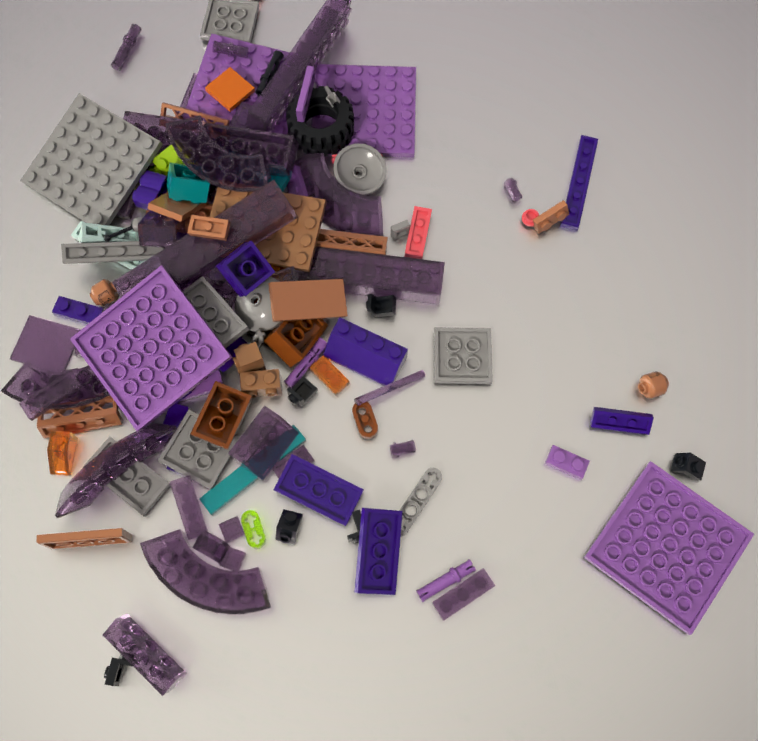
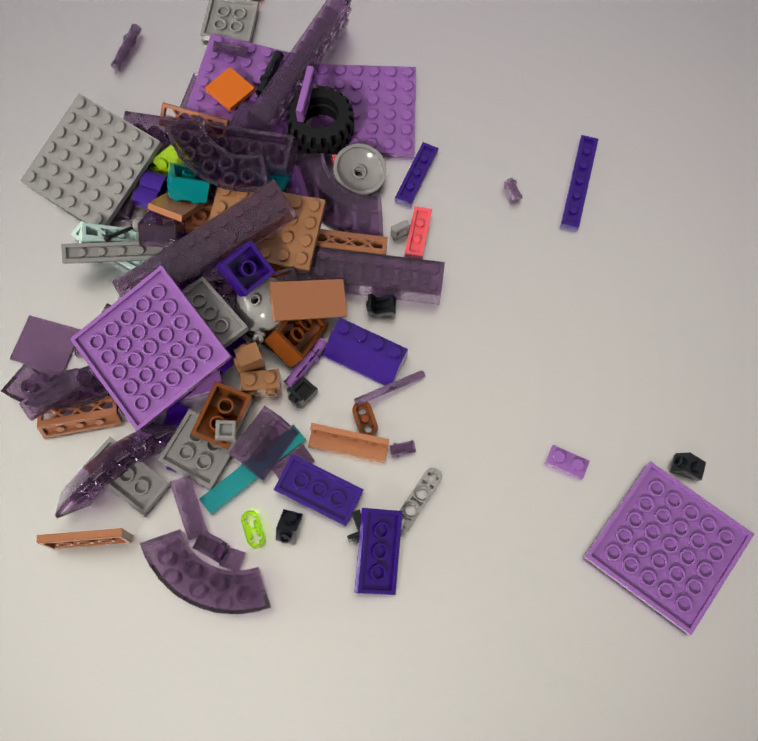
(61, 452): clear orange slope -> none
(76, 310): dark purple plate -> none
(103, 293): nougat head -> none
(114, 671): black bracket -> none
(144, 654): clear purple brick -> none
(209, 227): nougat plate -> none
(225, 430): none -> light grey tile
(232, 529): clear purple tile -> none
(329, 375): clear orange plate -> none
(332, 97): light grey hand -> none
(348, 443): none -> nougat fence
(416, 174): none -> dark purple tile
(454, 575): medium lavender pin -> none
(462, 355): light grey plate -> none
(463, 594): clear purple plate -> none
(528, 216): coral plate -> none
(550, 217): nougat plate -> none
(621, 420): dark purple plate -> none
(653, 384): nougat head -> none

